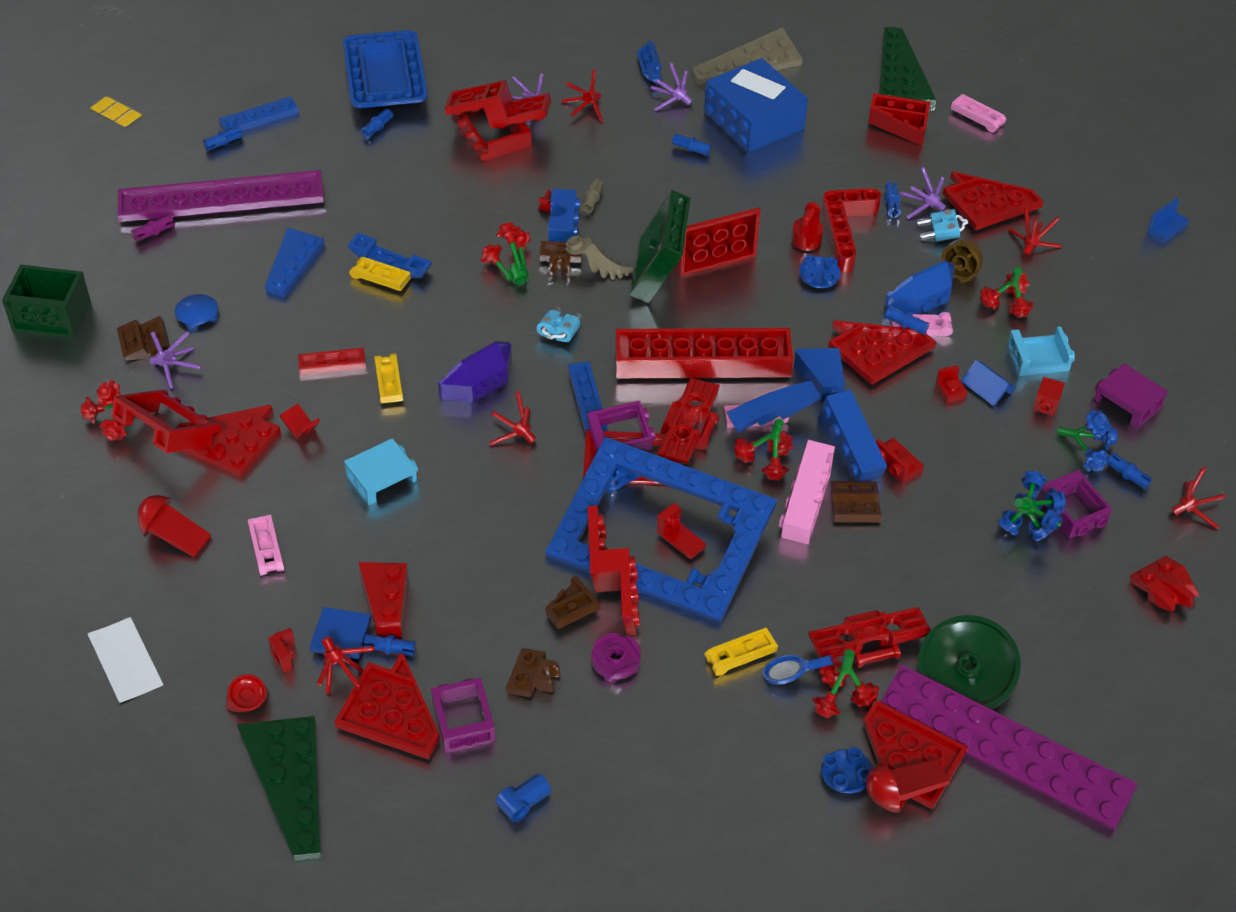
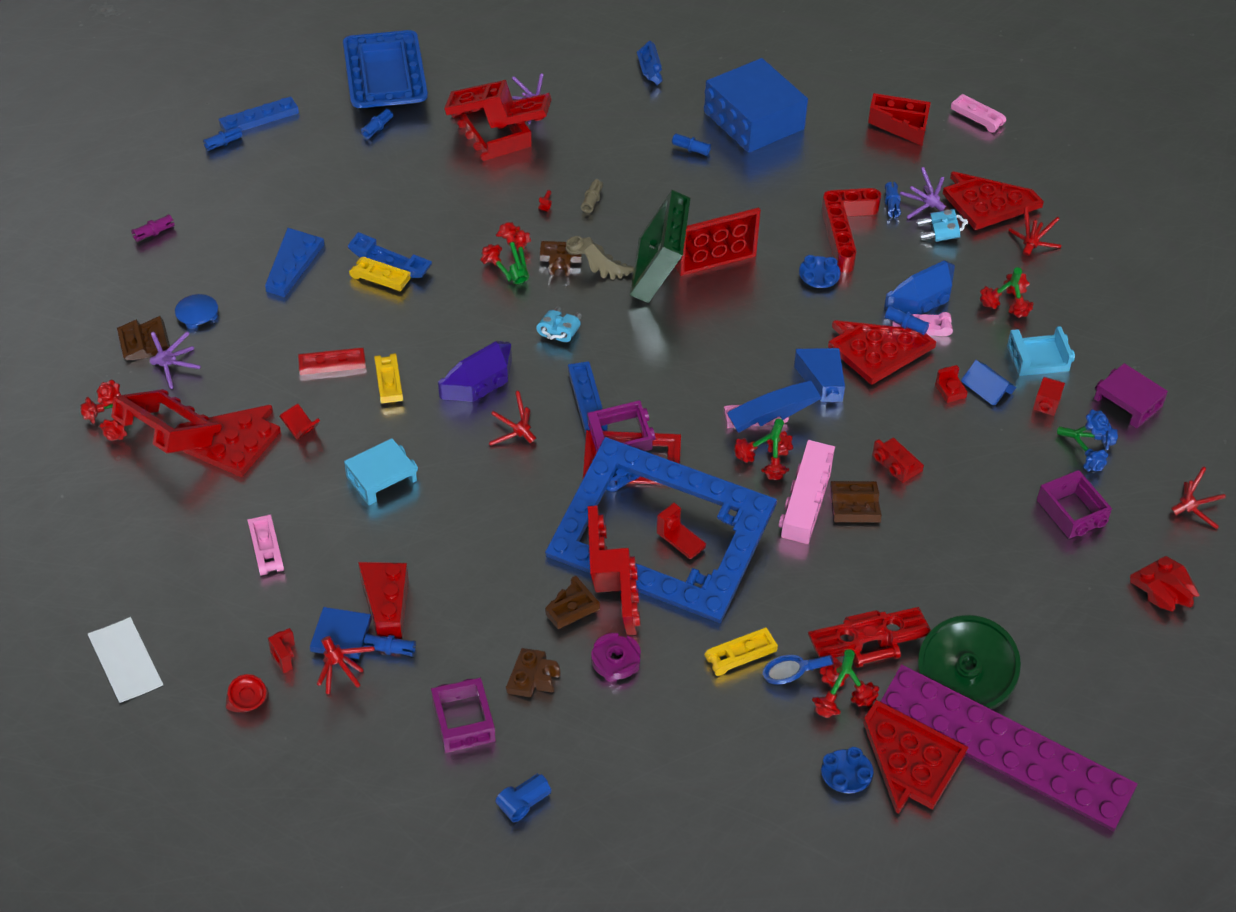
(46, 301): dark green container -> none
(115, 111): yellow sticker -> none
(167, 523): red piece -> none
(220, 195): magenta plate -> none
(288, 771): dark green wing -> none
(390, 710): red wing -> none
(563, 215): blue arch -> none
(589, 97): red plant -> none
(678, 93): medium lavender plant -> none
(684, 416): red piece -> none
(703, 353): red brick -> none
(758, 84): white sticker -> none
(773, 47): dark tan wing -> none
(808, 230): red piece -> none
(852, 436): blue wedge -> none
(891, 786): red piece -> none
(900, 69): dark green wing -> none
(966, 258): pearl gold cylinder -> none
(1029, 505): blue plant -> none
(1129, 471): blue pin -> none
(1167, 222): blue panel -> none

